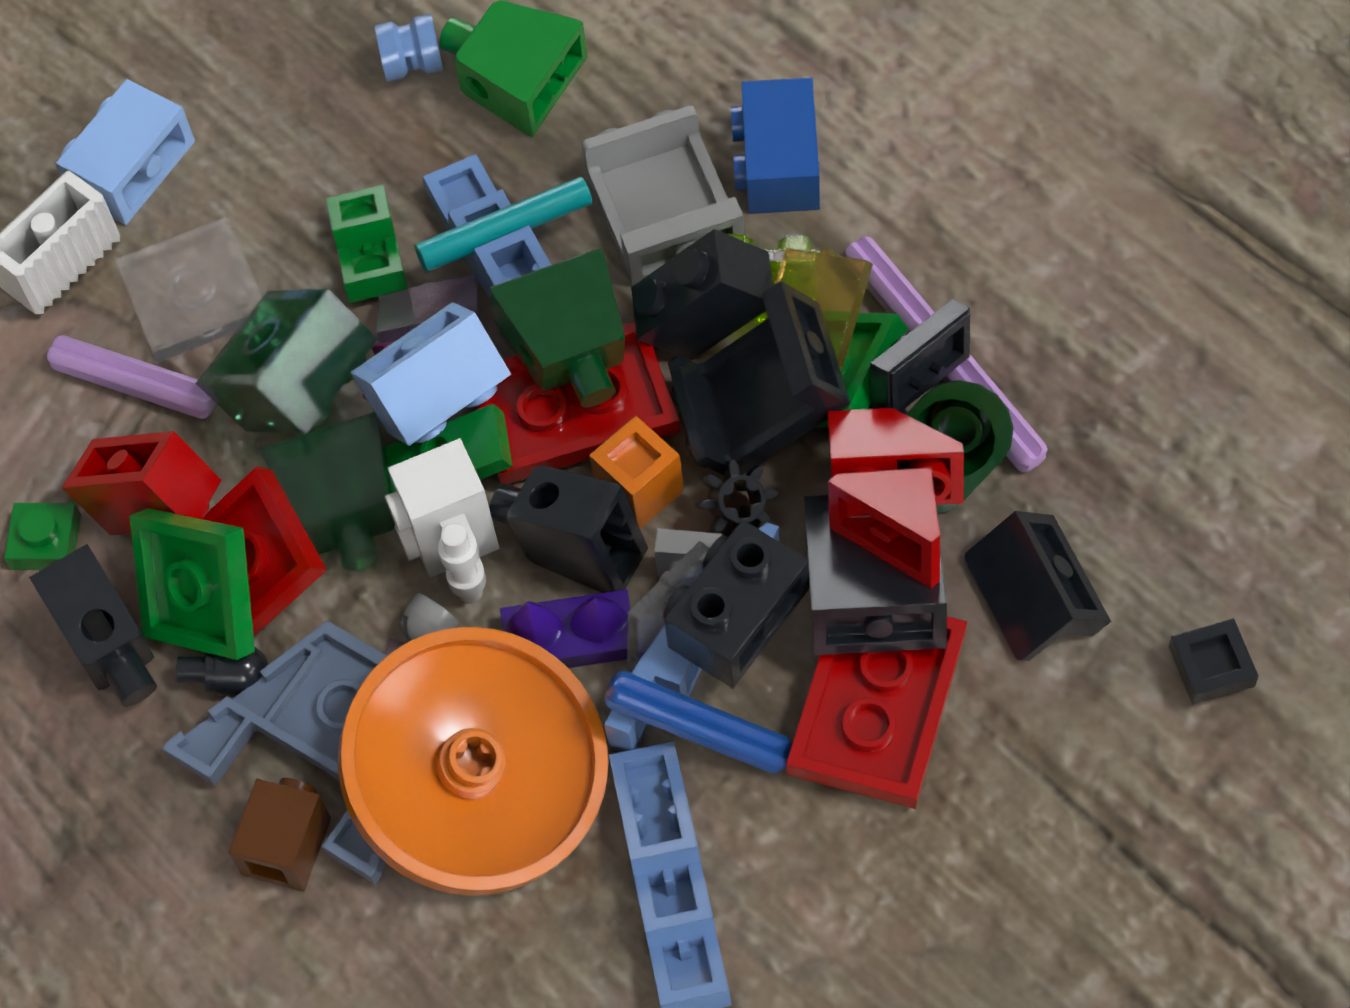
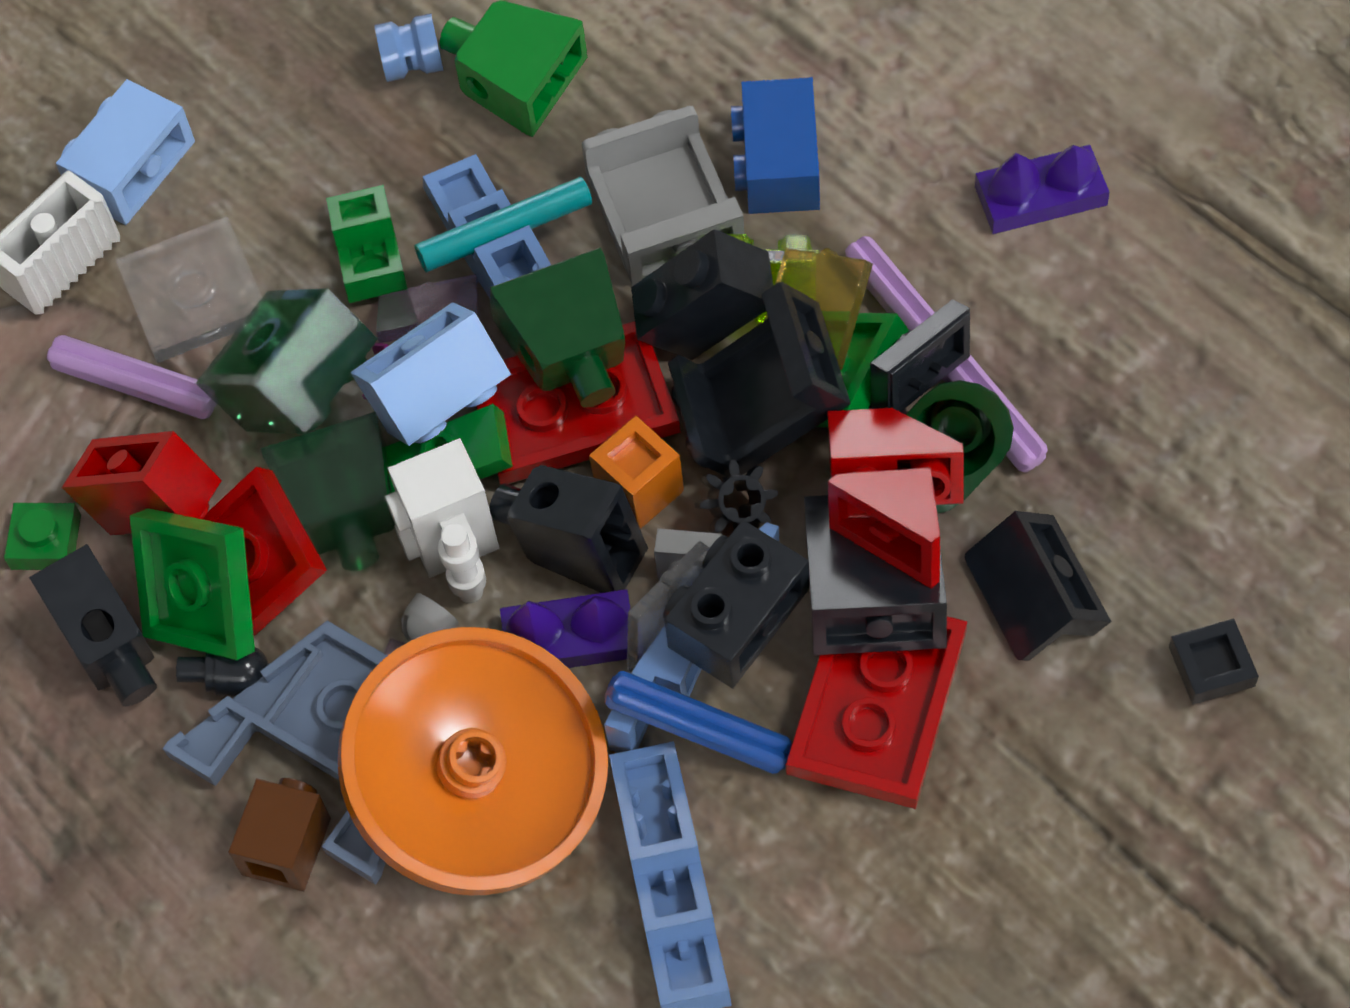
(1041, 188): none -> dark purple tile

